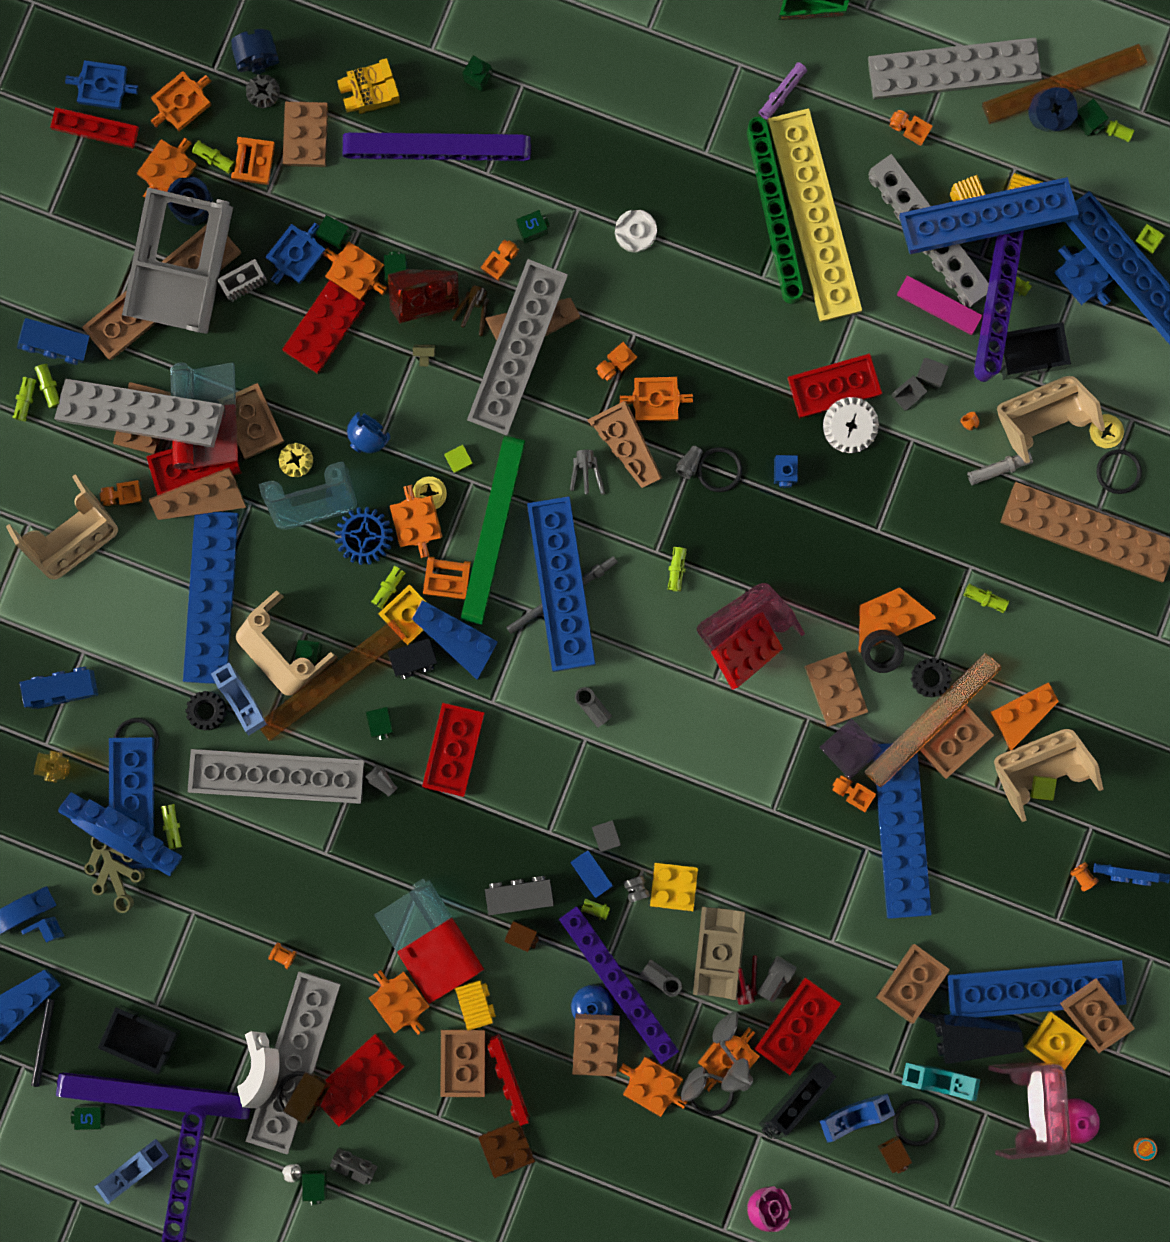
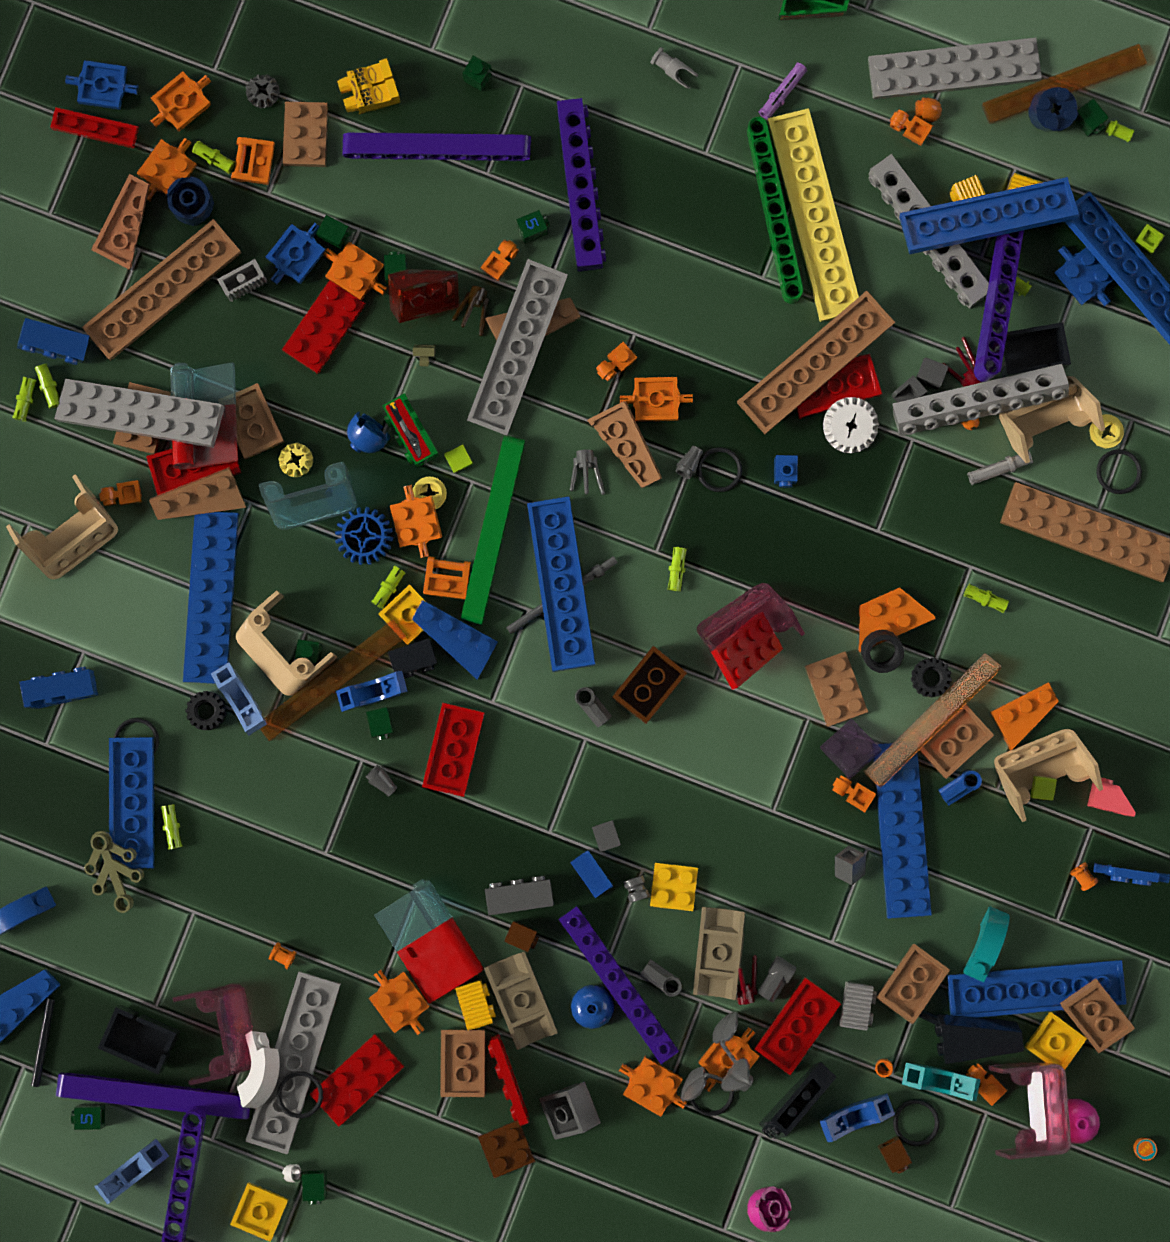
(45, 768): clear yellow brick -> none
(49, 928): blue panel -> none
(120, 833): blue piece -> none
(122, 227): none -> nougat wing
(173, 292): light grey piece -> none
(233, 1022): none -> clear pink windscreen
(254, 51): dark blue brick -> none
(259, 1211): none -> yellow plate
(276, 776): light grey plate -> none
(307, 1097): dark brown hinge -> none
(362, 1169): dark grey hinge -> none
(372, 691): none -> blue arch
(409, 431): none -> wedge
(520, 1000): none -> dark tan piece
(570, 1111): none -> dark grey slope
(575, 110): none -> dark purple brick
(596, 909): lime pin -> none
(596, 1045): medium nougat plate -> none
(635, 231): white tile -> none
(649, 685): none -> reddish brown brick
(671, 66): none -> light grey piece
(815, 362): none -> medium nougat plate
(850, 865): none -> dark grey panel
(857, 1006): none -> light grey brick
(880, 1070): none -> orange hinge
(928, 109): none -> orange piece
(939, 305): dark pink tile -> none
(958, 788): none -> blue piece
(970, 378): none -> dark red plant
(981, 400): none -> light grey brick
(989, 944): none -> teal arch
(989, 1086): none -> orange plate
(1110, 799): none -> coral slope

